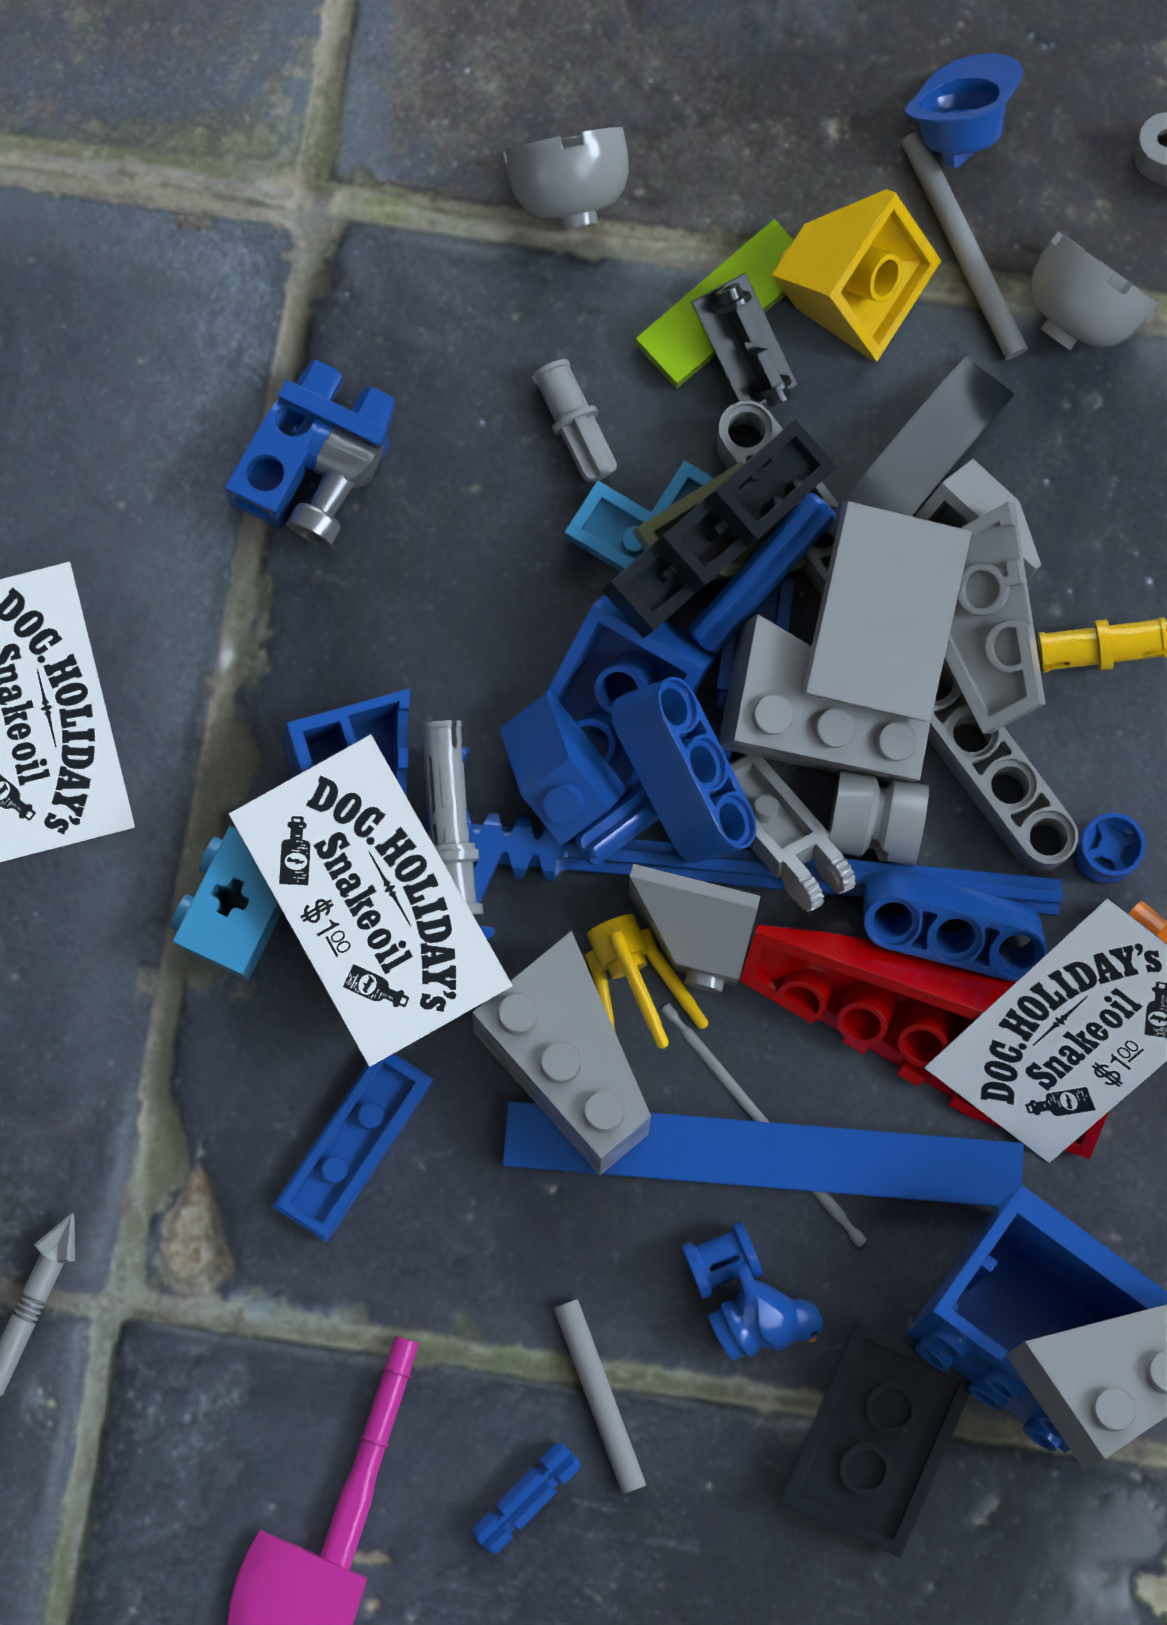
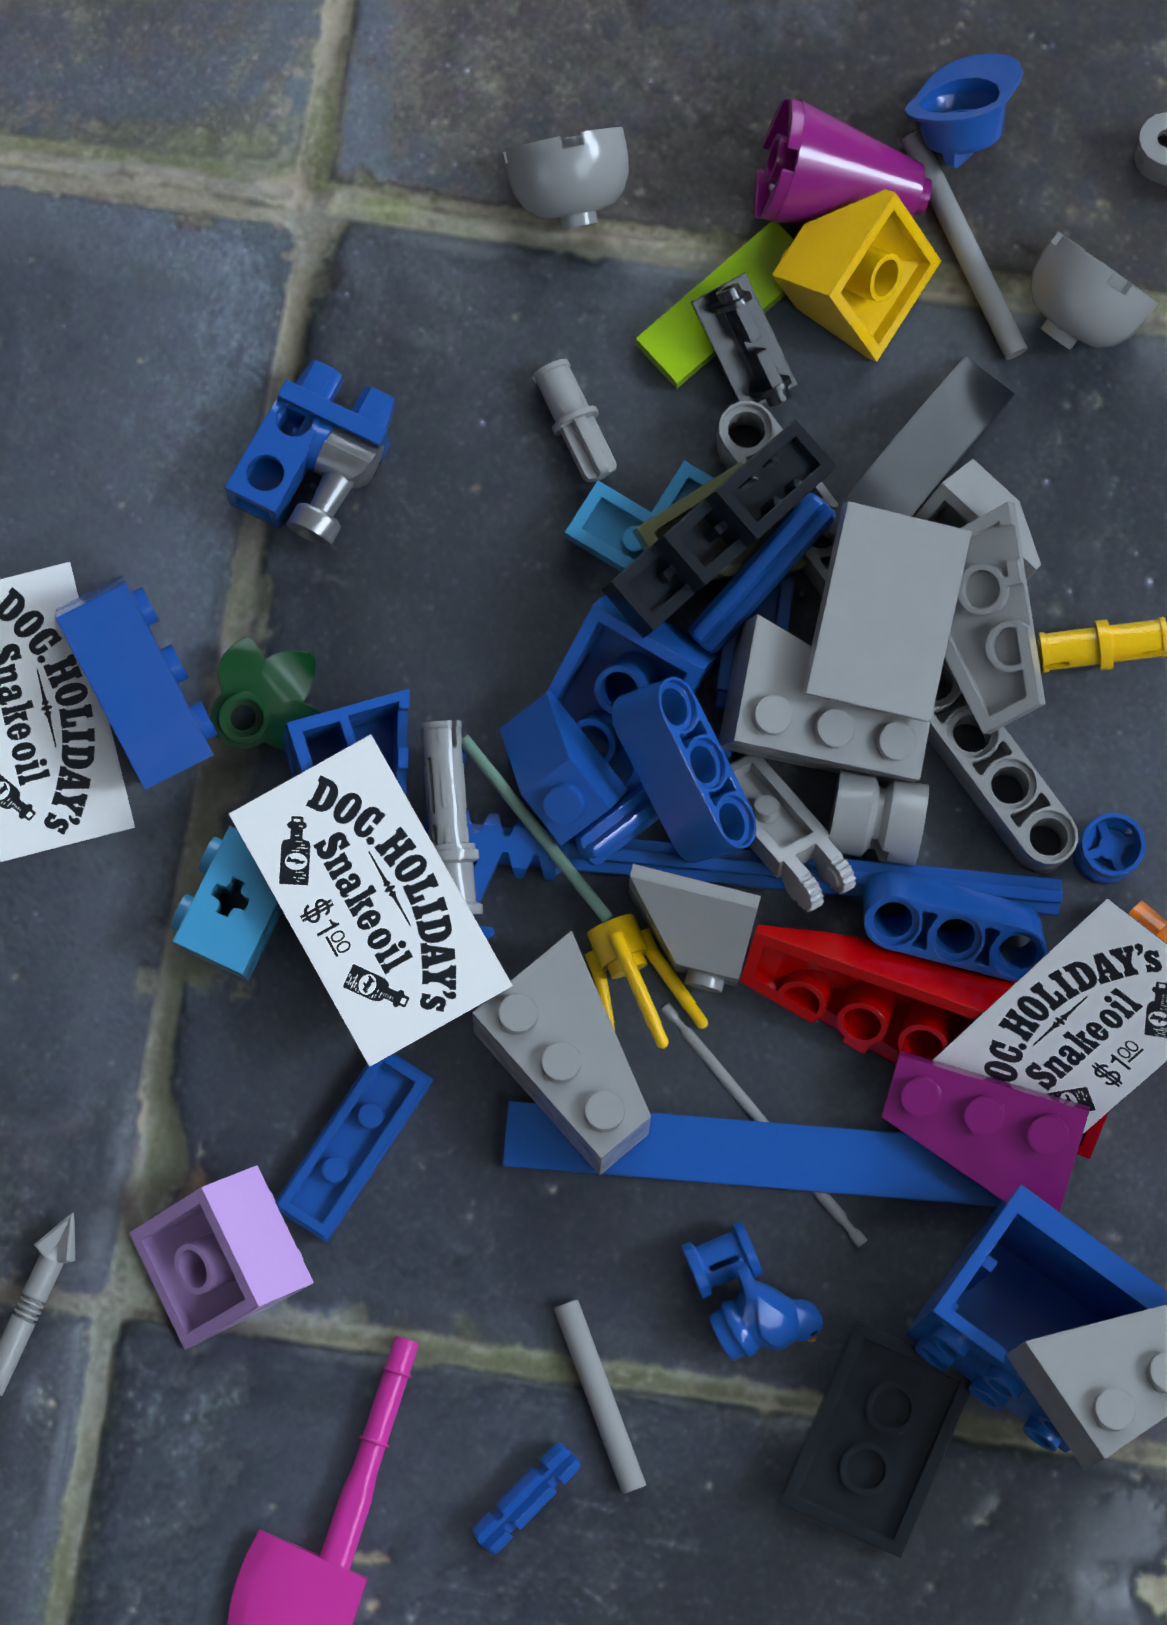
(136, 681): none -> blue wedge
(220, 1256): none -> lavender slope
(268, 686): none -> dark green plate
(535, 829): none -> sand green axle
(827, 165): none -> magenta cone
(988, 1126): none -> magenta wing

